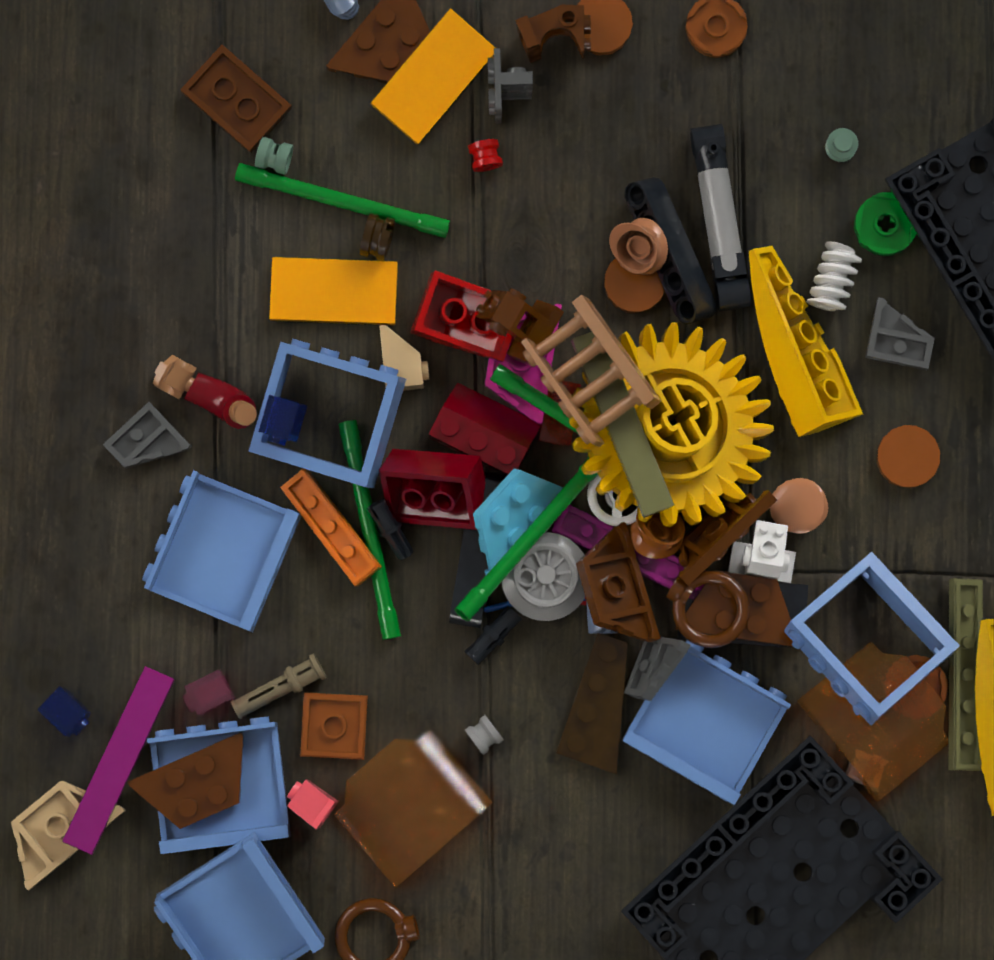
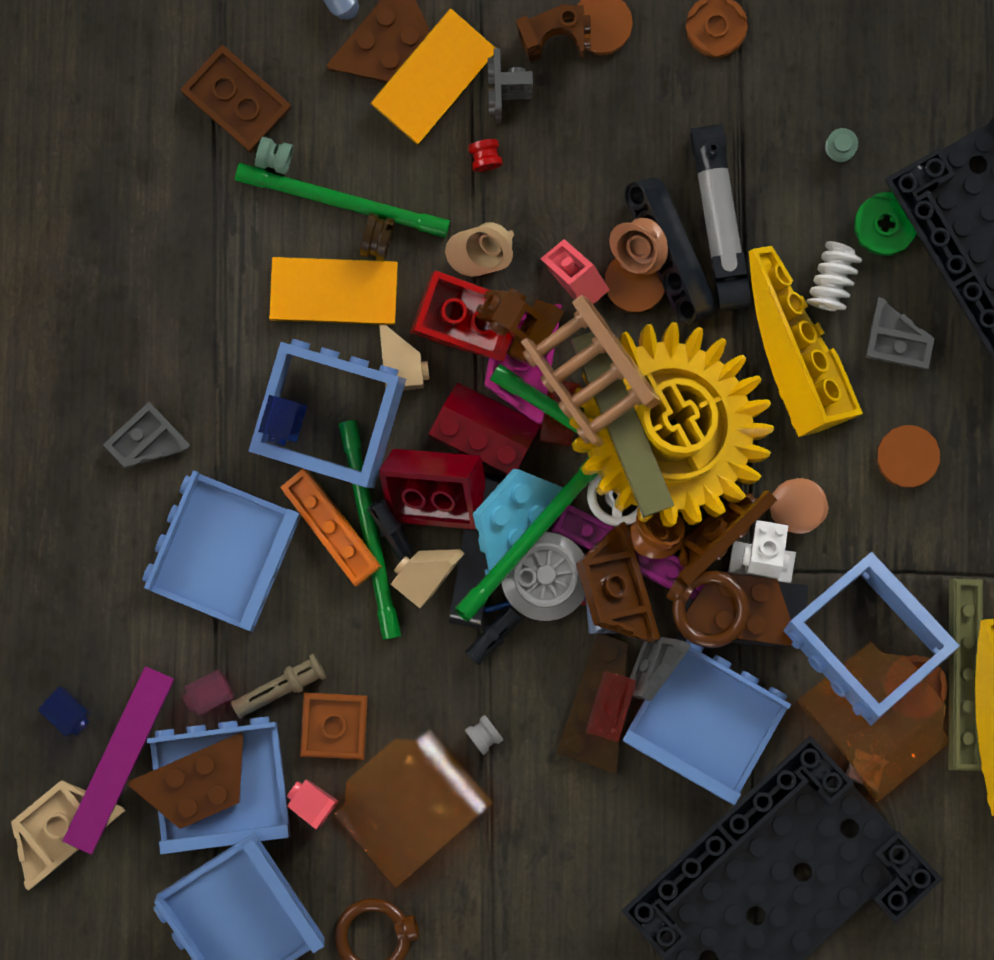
(210, 393): piece -> none
(424, 573): none -> tan slope
(480, 249): none -> tan piece
(575, 272): none -> coral slope
(610, 706): none -> clear red plate

